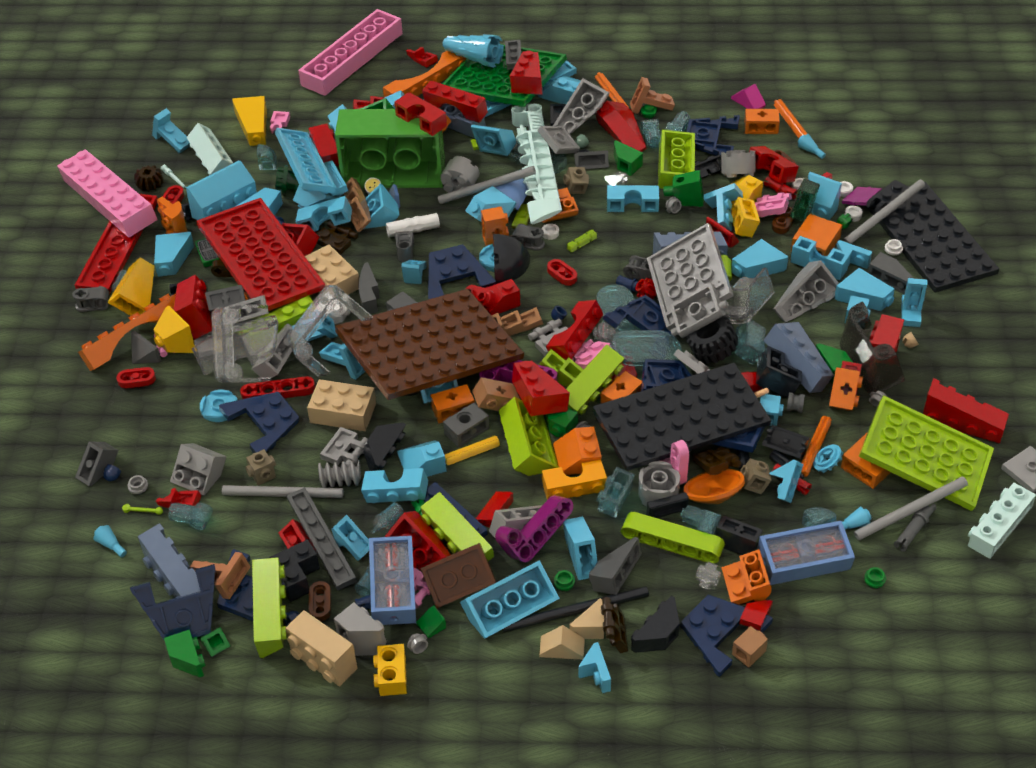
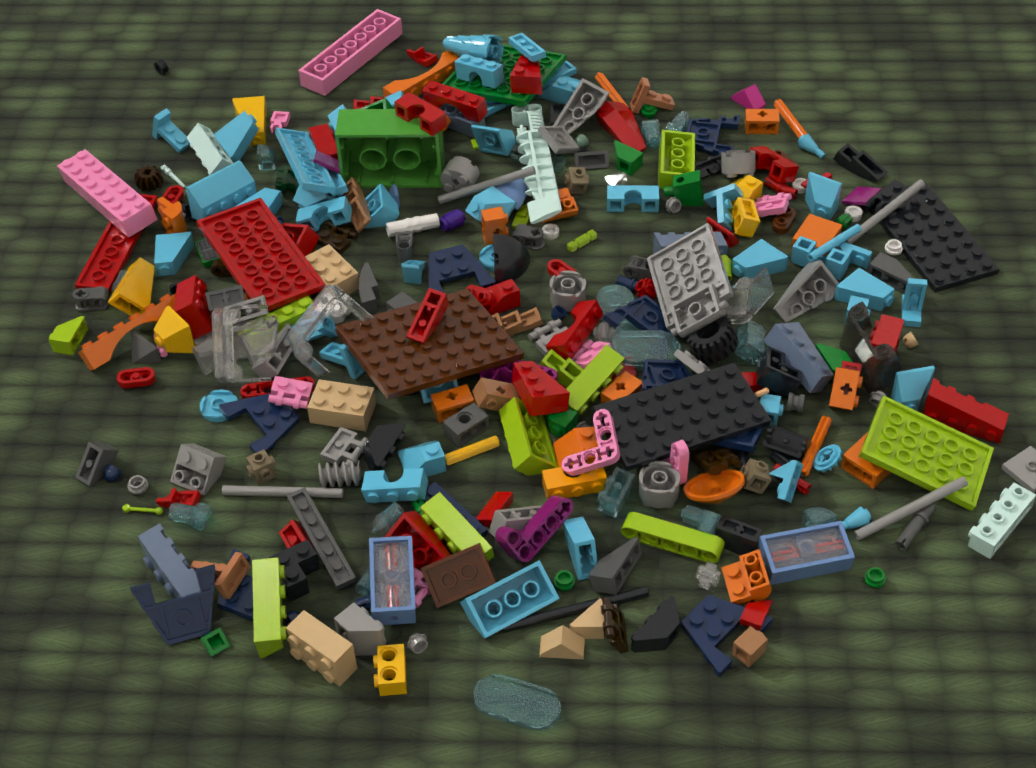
(68, 336): none -> lime slope
(106, 537): medium azure cone -> none
(161, 66): none -> black bush
(183, 653): green slope -> none
(237, 135): none -> medium azure slope
(290, 392): none -> bright pink plate
(320, 603): reddish brown plate -> none
(326, 161): none -> magenta piece
(350, 536): medium azure slope -> none
(371, 184): light yellow tile -> none
(428, 315): none -> red slope
(431, 622): green slope -> none
(452, 220): none -> dark purple brick
(469, 67): none -> medium azure arch
(513, 53): dark grey plate -> none
(517, 702): none -> clear light blue tile
(527, 47): none -> medium azure plate
(567, 290): none -> light grey brick
(595, 665): medium azure slope -> none
(603, 448): none -> bright pink beam
(667, 505): black tile -> none
(804, 200): clear green brick -> none
(828, 246): none -> medium azure piece
(846, 188): white tile -> none
(859, 163): none -> black slope
(912, 386): none -> medium azure slope

